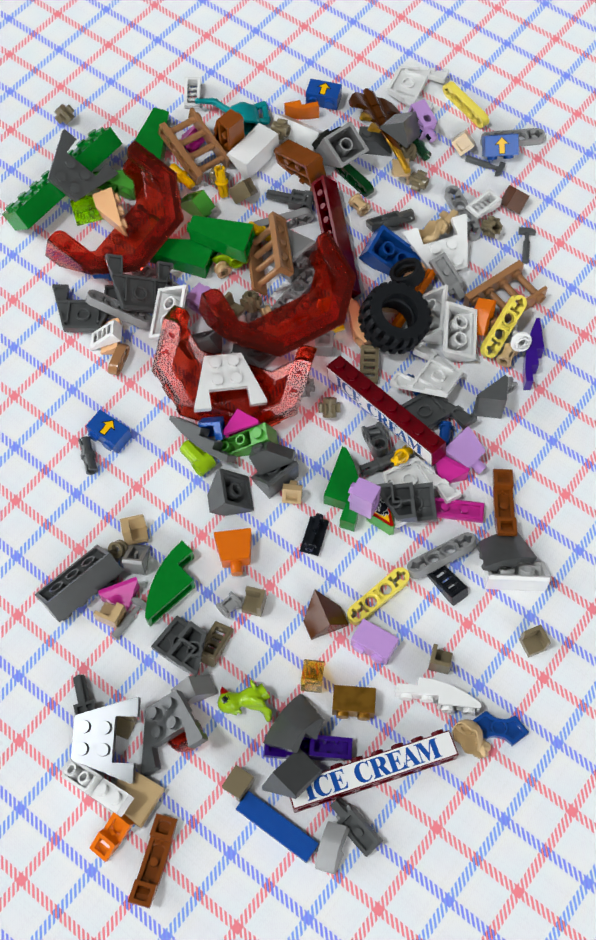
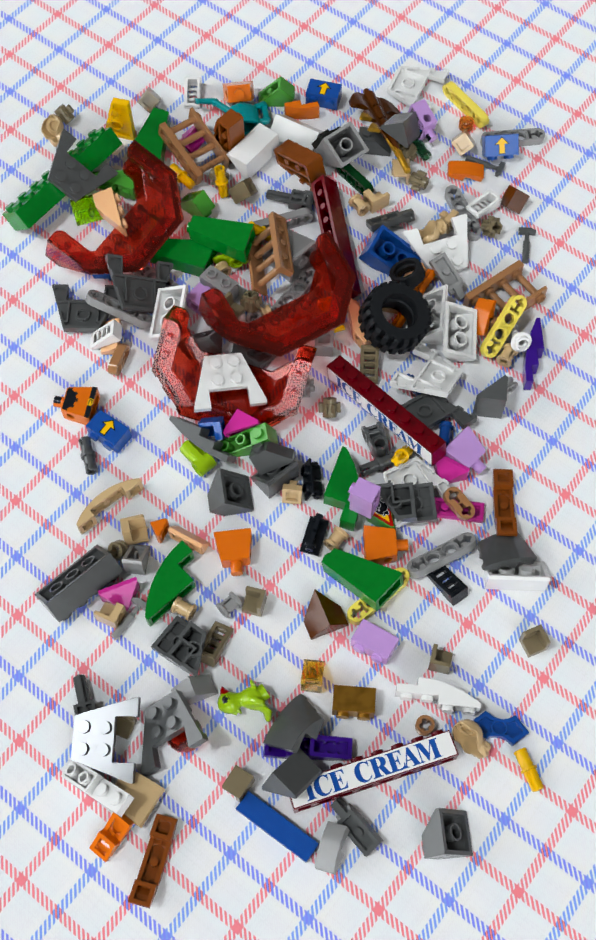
(52, 129): none -> tan hair
(78, 404): none -> orange torso
(106, 498): none -> tan slope
(121, 119): none -> yellow wing
(149, 99): none -> dark tan panel
(160, 529): none -> orange slope
(183, 608): none -> tan bush
(191, 540): none -> light nougat slope
(218, 280): none -> light grey brick
(238, 91): none -> orange torso
(277, 93): none -> bright green slope
(281, 127): dark tan gear -> none
(310, 473): none -> black hinge
(336, 538): none -> tan bush
(362, 577): none -> green slope
(376, 200): none -> tan panel
(382, 545): none -> orange torso
(430, 729): none -> medium nougat bush
(447, 835): none -> dark grey slope
(462, 169): none -> orange slope
(462, 500): none -> medium nougat beam
(466, 119): none -> clear orange bush
(528, 769): none -> yellow axle

